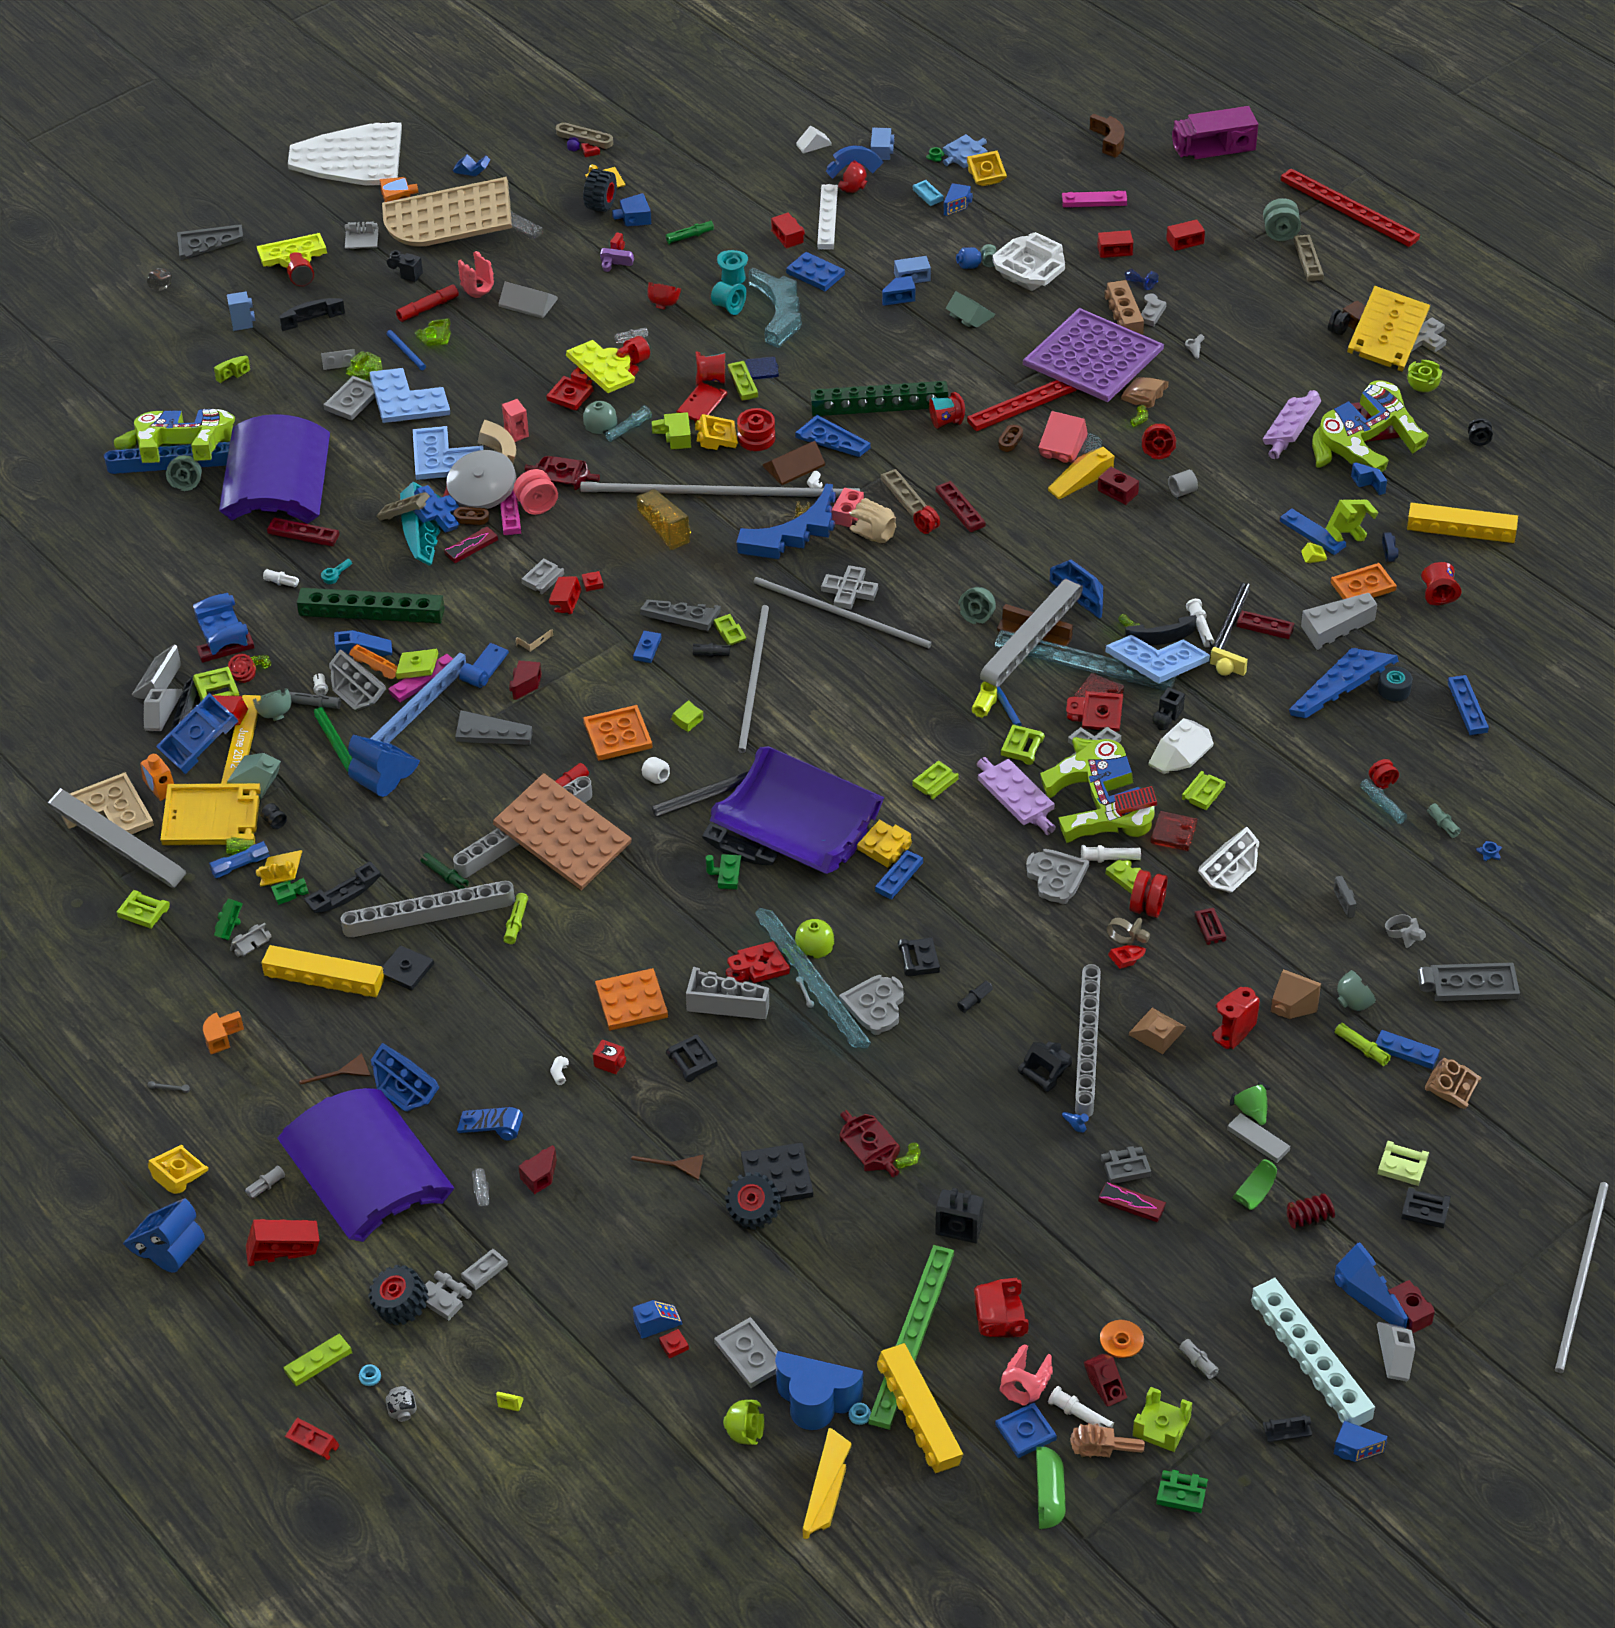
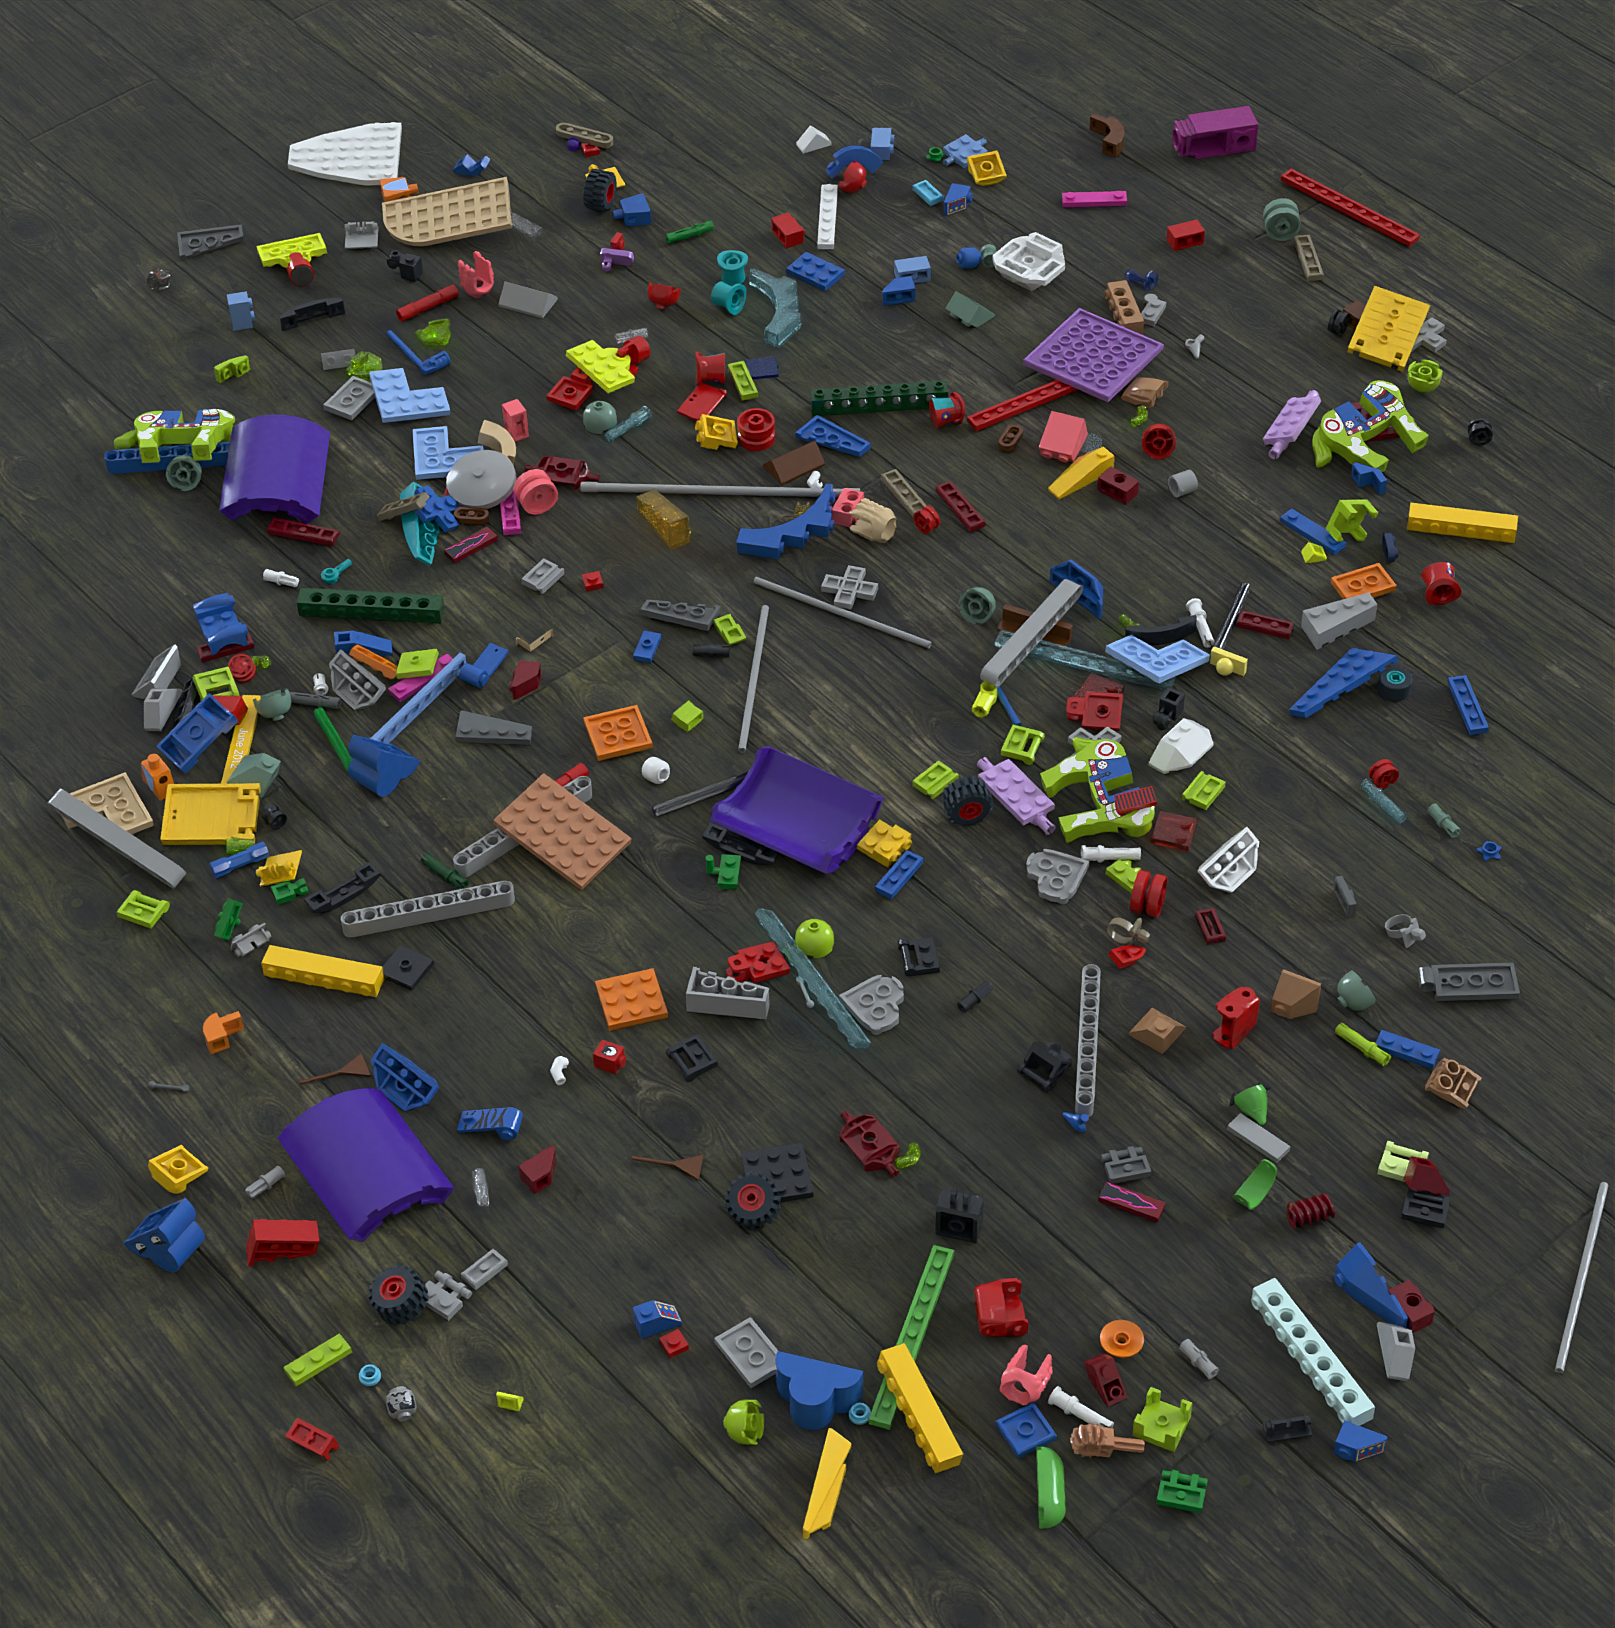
(435, 363): none -> blue hinge
(514, 923): lime pin -> none
(565, 594): red hinge -> none
(676, 429): lime hinge -> none
(967, 801): none -> black wheel
(1115, 244): red brick -> none
(1423, 1175): none -> dark red slope

